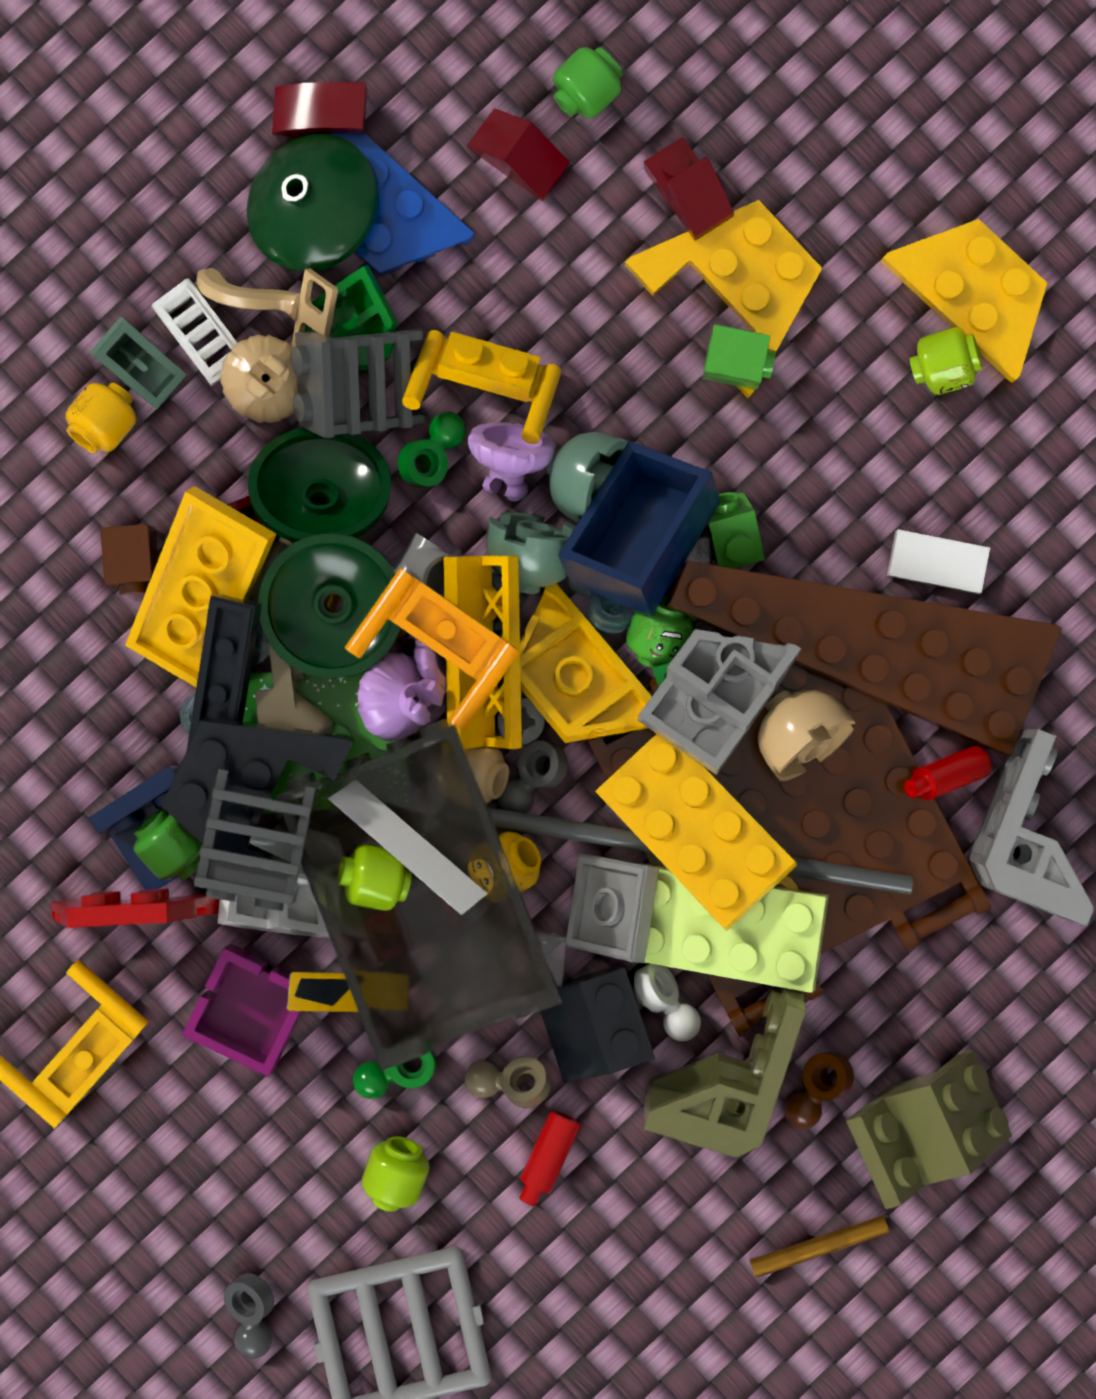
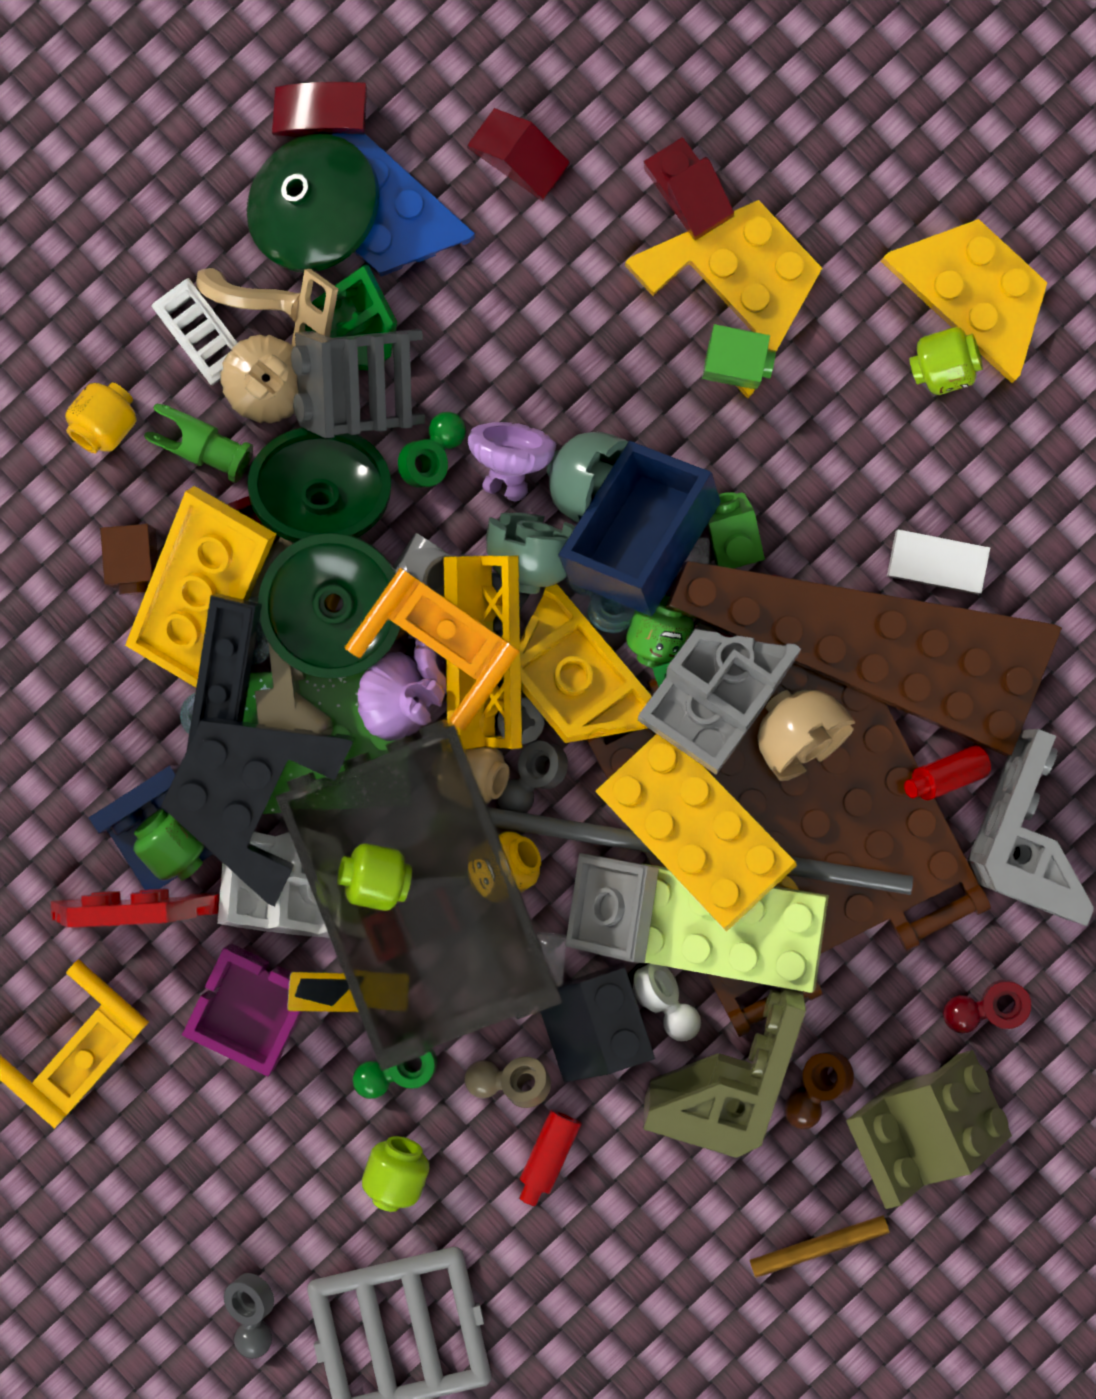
(138, 363): sand green slope -> none
(203, 444): none -> bright green piece
(234, 873): dark grey plate -> none
(408, 846): white sticker -> none
(488, 369): yellow plate -> none
(587, 82): bright green head -> none
(964, 1014): none -> dark red plate

